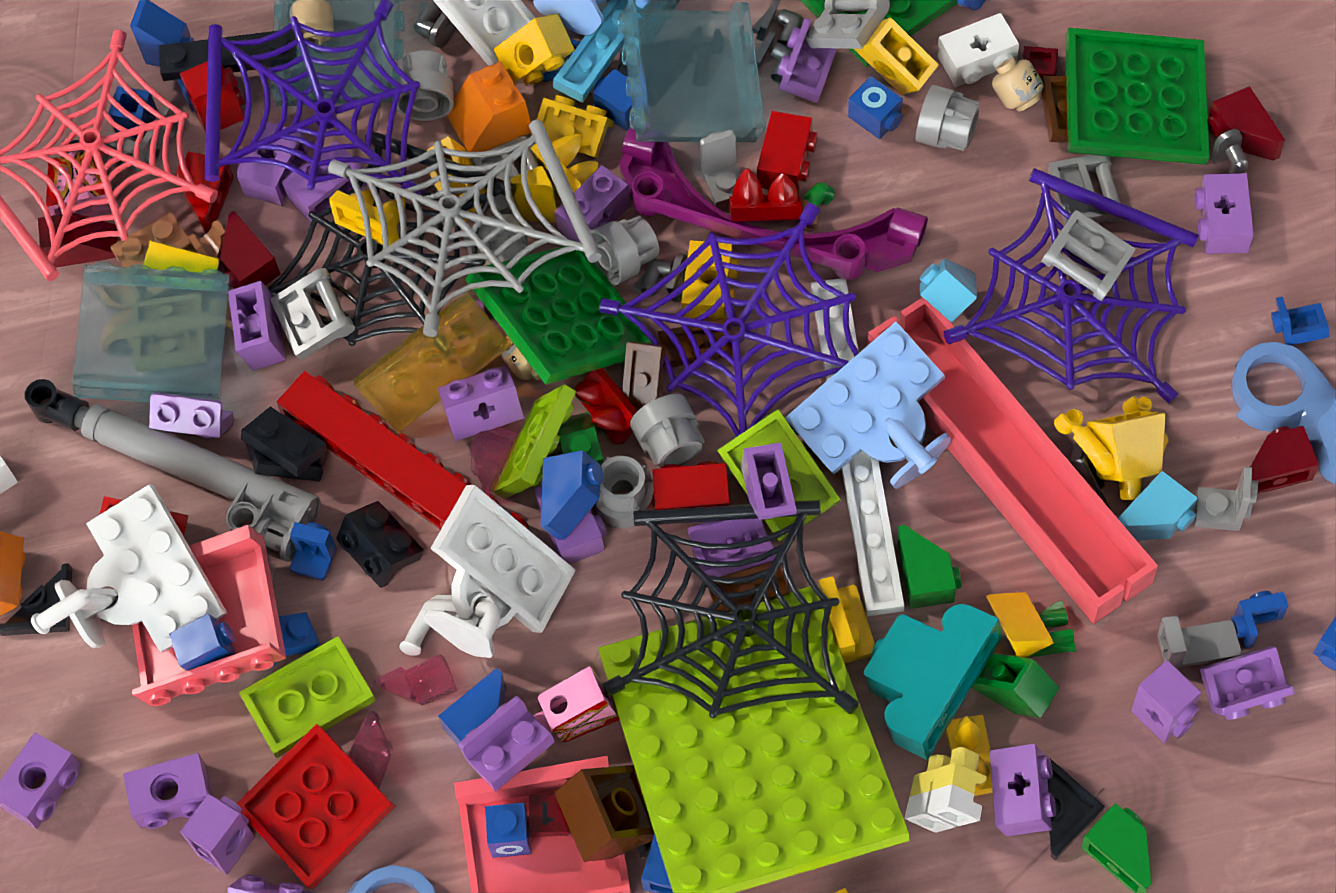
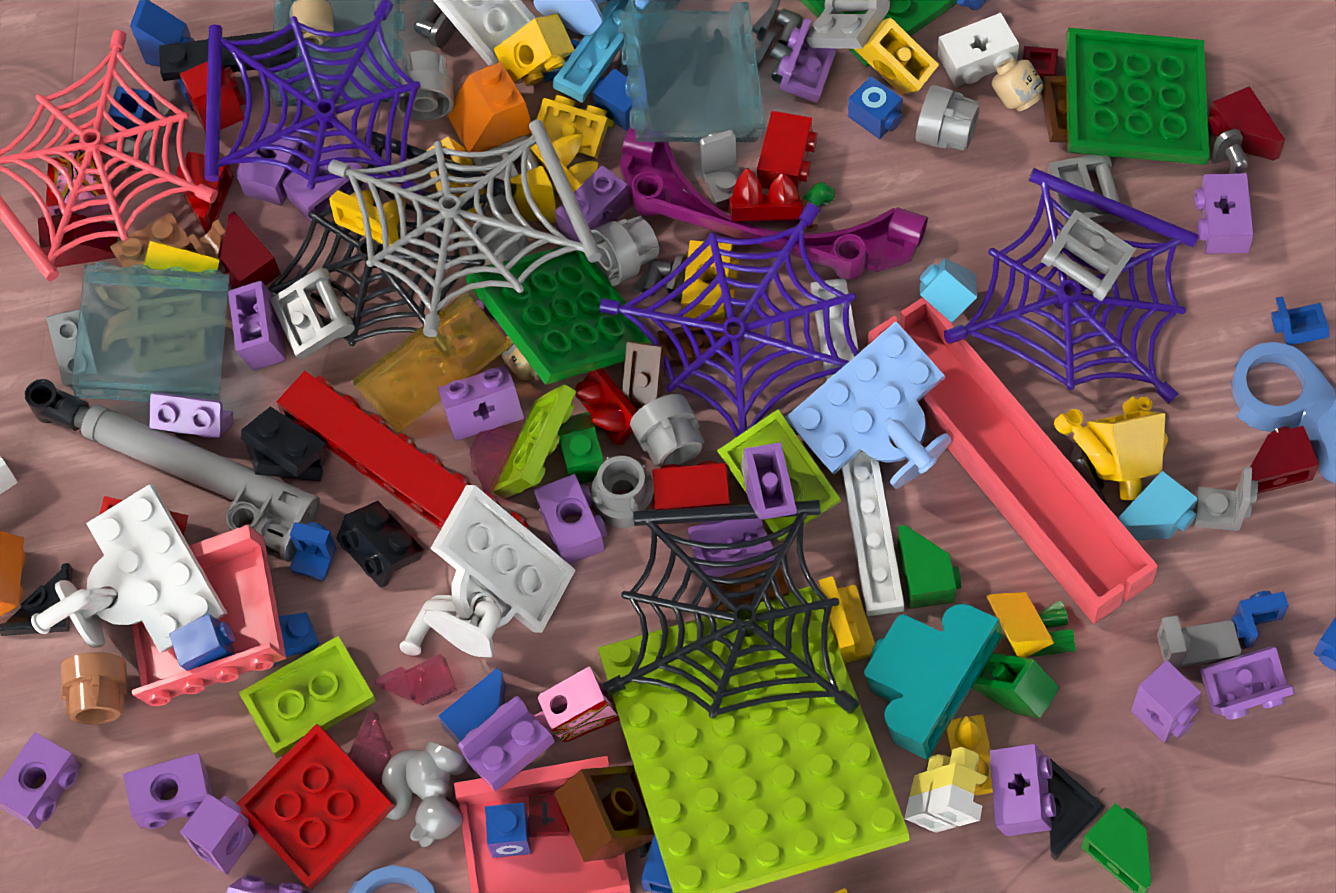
(63, 332): none -> light grey bracket
(94, 687): none -> nougat piece
(429, 777): none -> light grey animal
(568, 491): blue slope -> none

